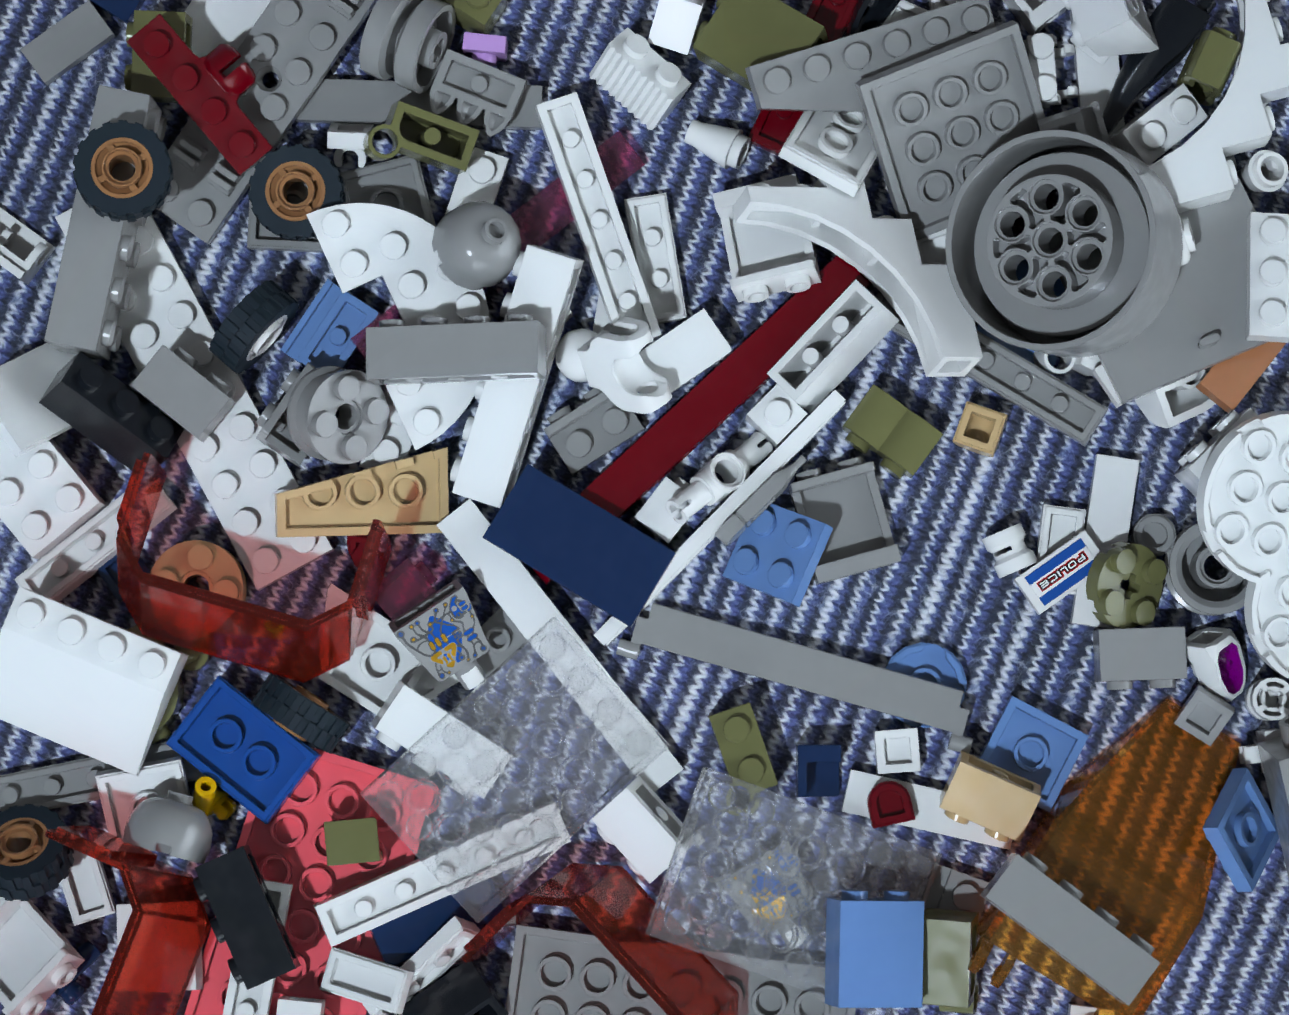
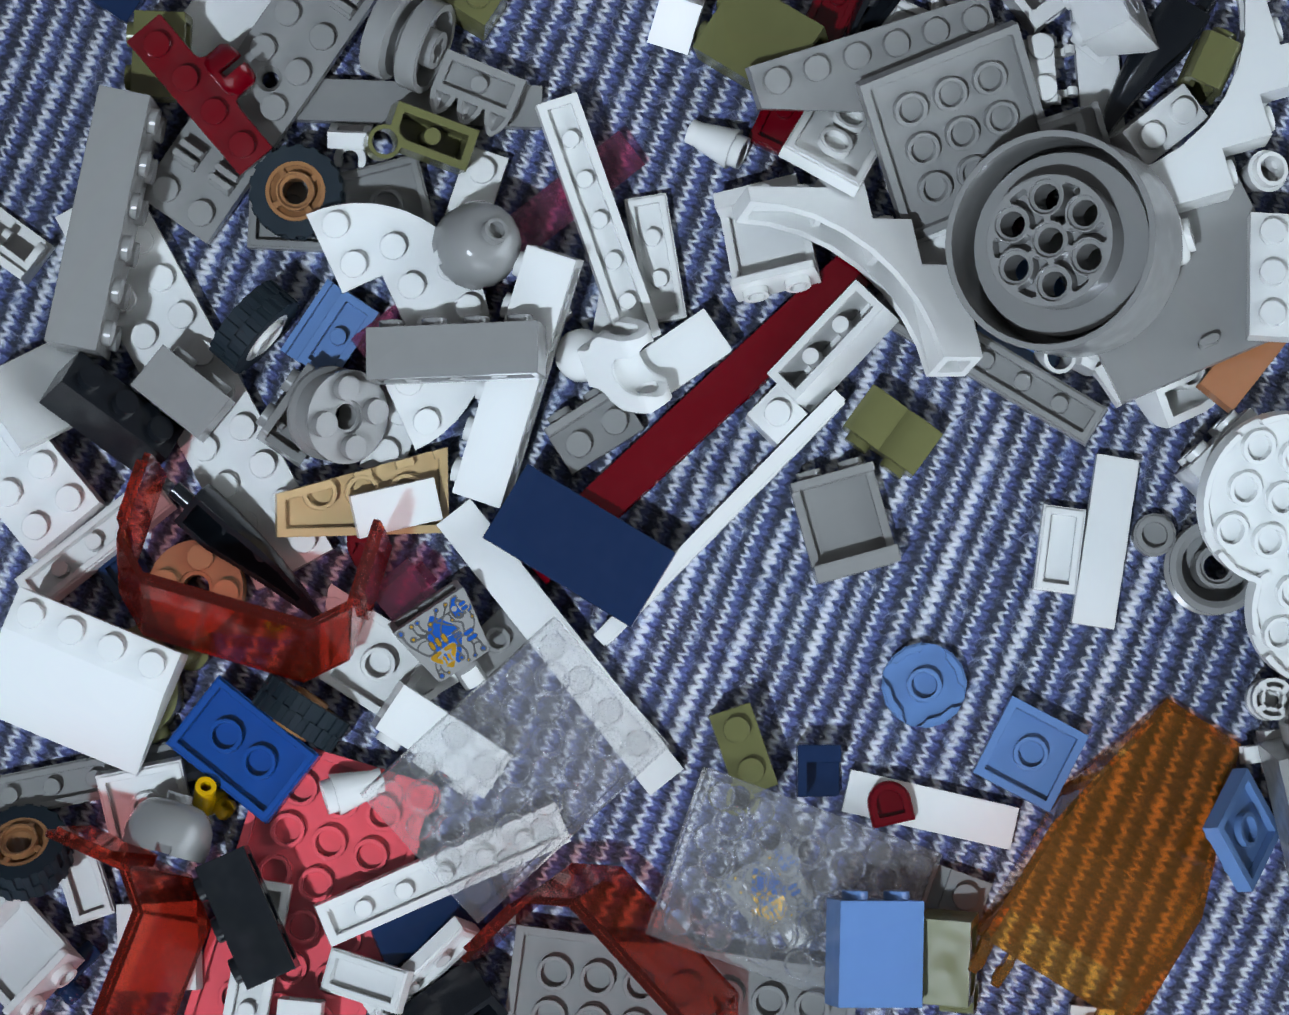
(67, 43): light grey tile -> none
(118, 144): black wheel -> none
(229, 535): none -> black piece
(343, 789): none -> white cone
(352, 841): olive panel -> none
(396, 506): none -> white tile
(485, 47): lavender plate -> none
(640, 78): white brick -> none
(640, 829): white brick -> none
(654, 514): white brick -> none
(708, 489): white pin -> none
(758, 503): light grey piece -> none
(778, 554): medium blue plate -> none
(802, 669): light grey piece -> none
(897, 751): white plate -> none
(980, 429): tan brick -> none
(989, 797): tan brick -> none
(1015, 559): white wheel -> none
(1058, 572): tile -> none
(1070, 928): light grey brick -> none
(1139, 655): light grey brick -> none
(1145, 587): olive plate -> none
(1204, 715): light grey tile -> none
(1217, 661): white rock -> none

